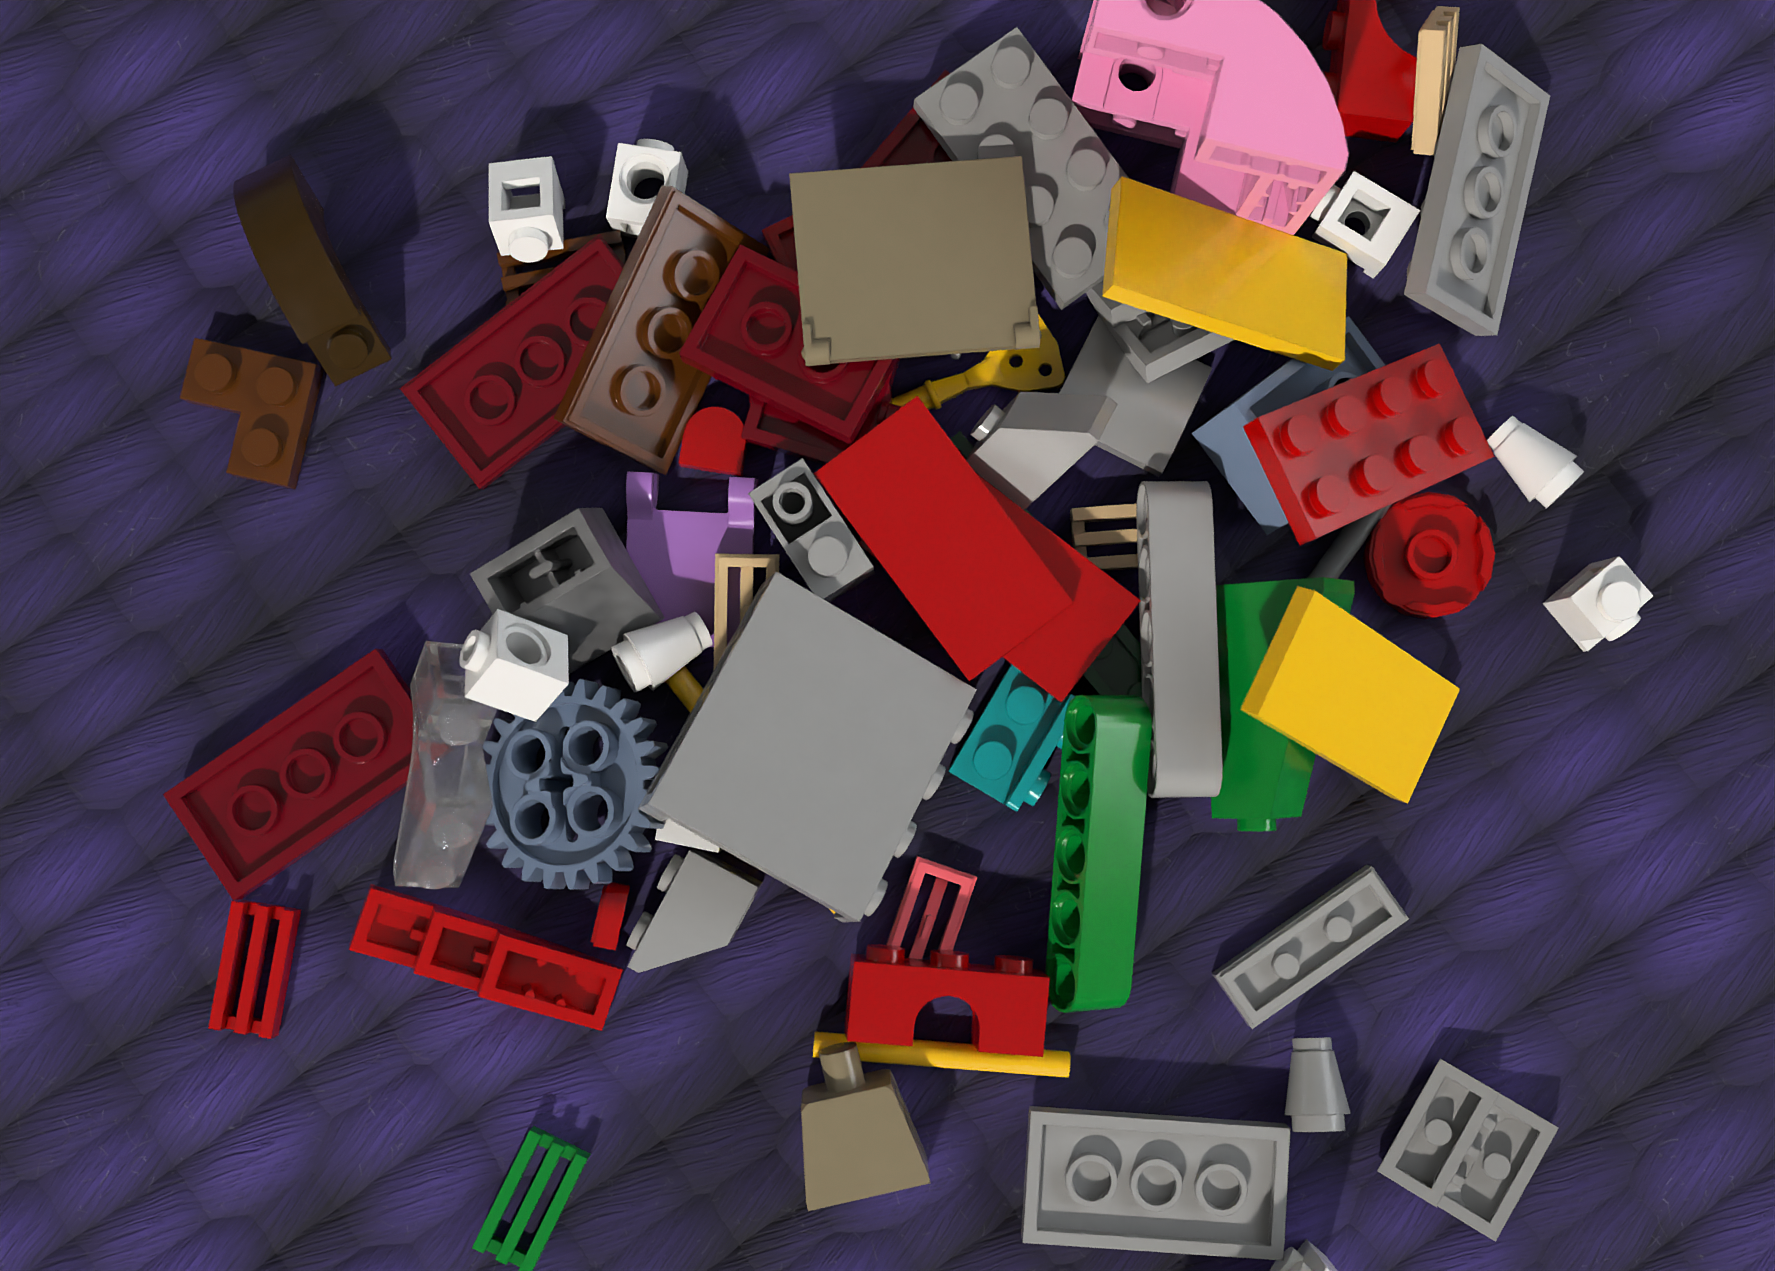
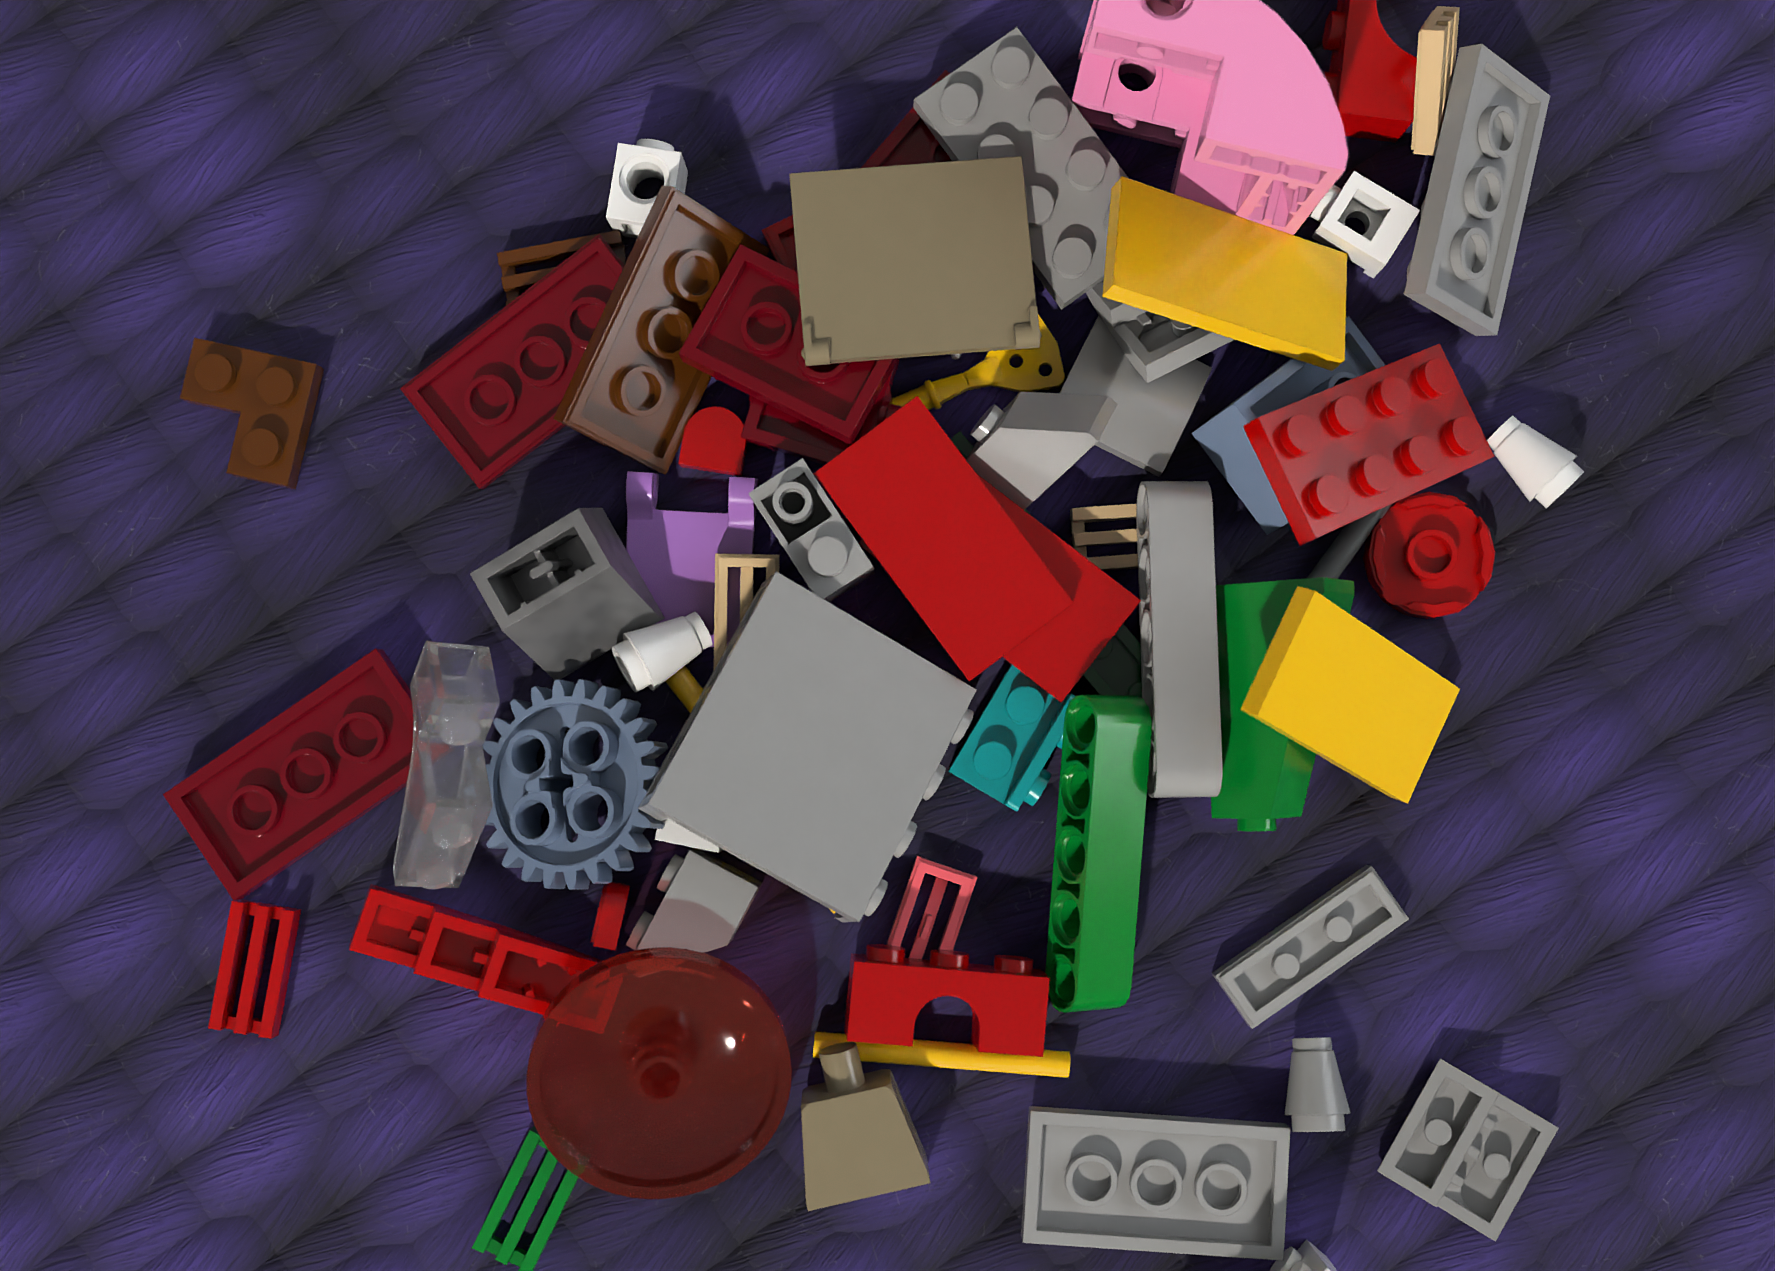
(303, 271): dark brown arch -> none
(515, 665): white brick -> none
(526, 223): white brick -> none
(658, 1073): none -> clear red dish
(1599, 602): white brick -> none

